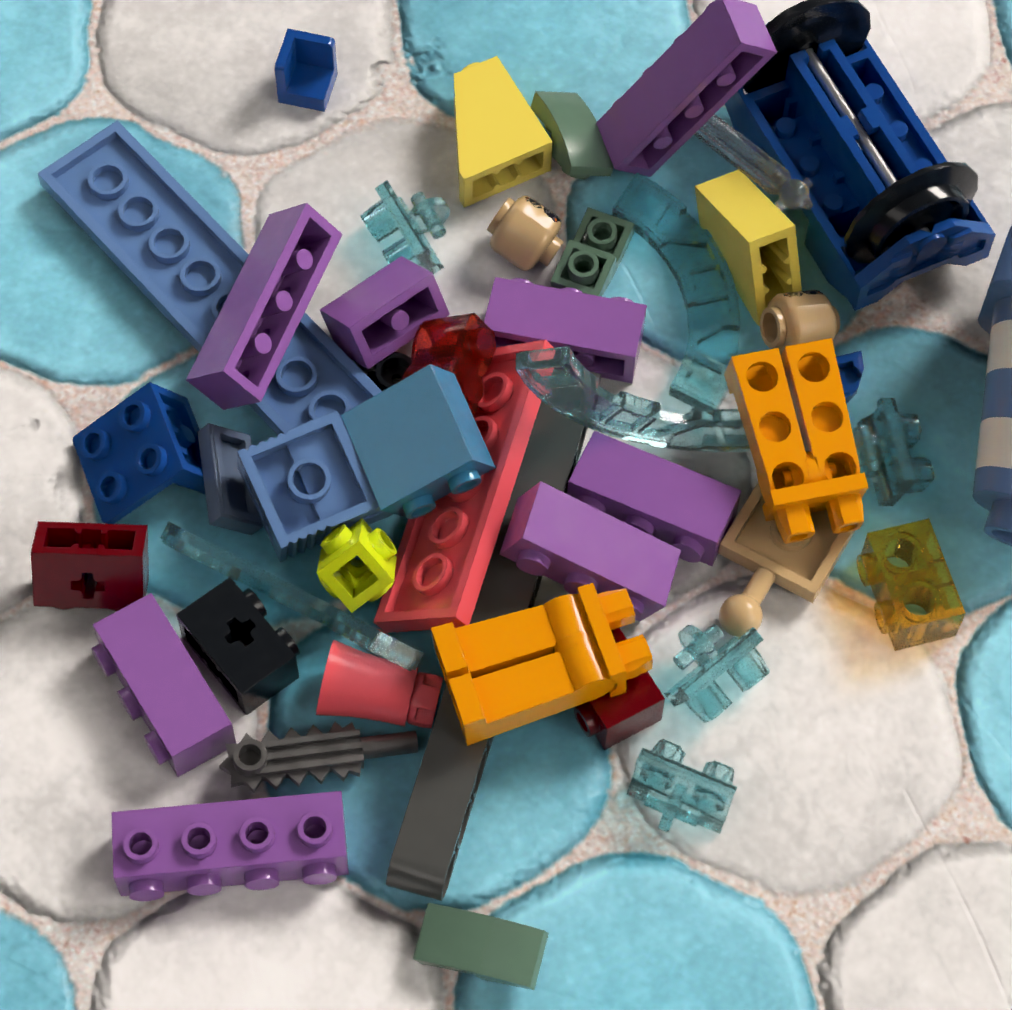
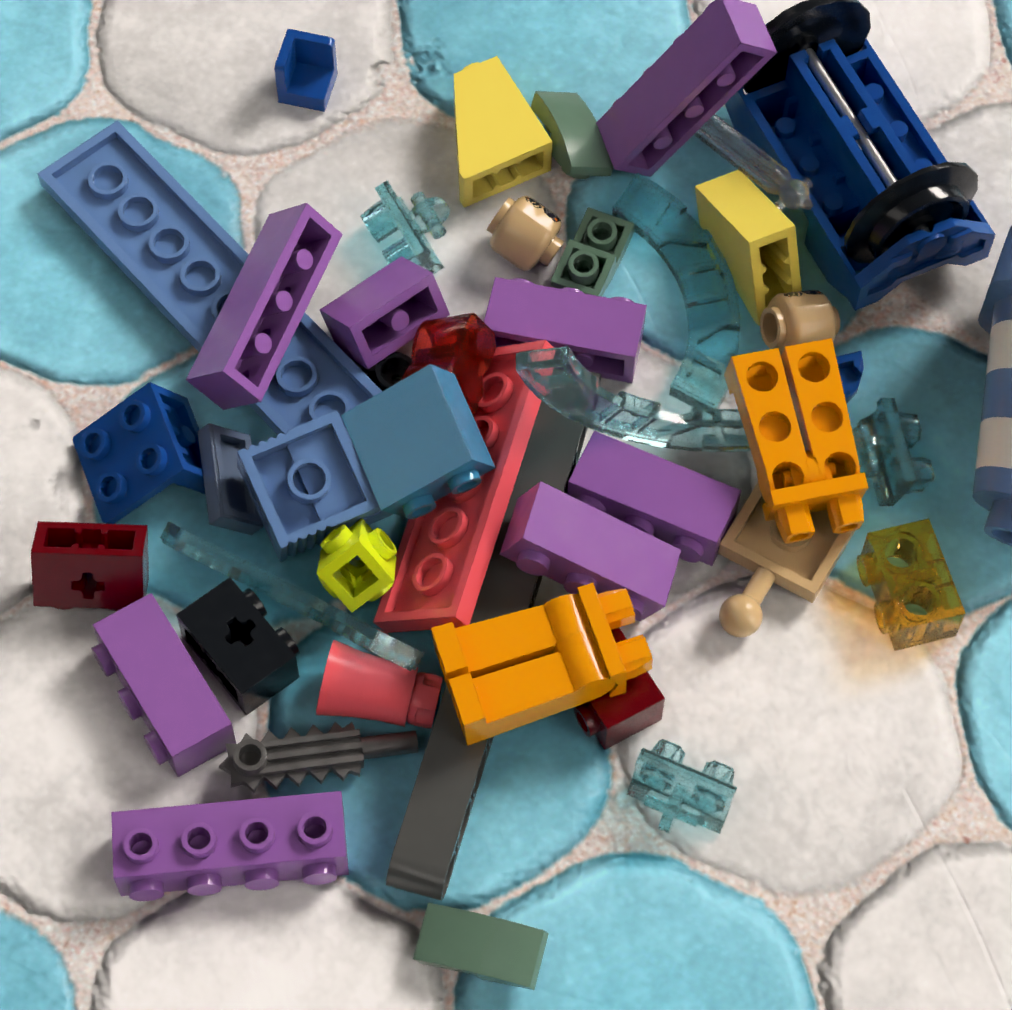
(735, 657): clear light blue hips -> none

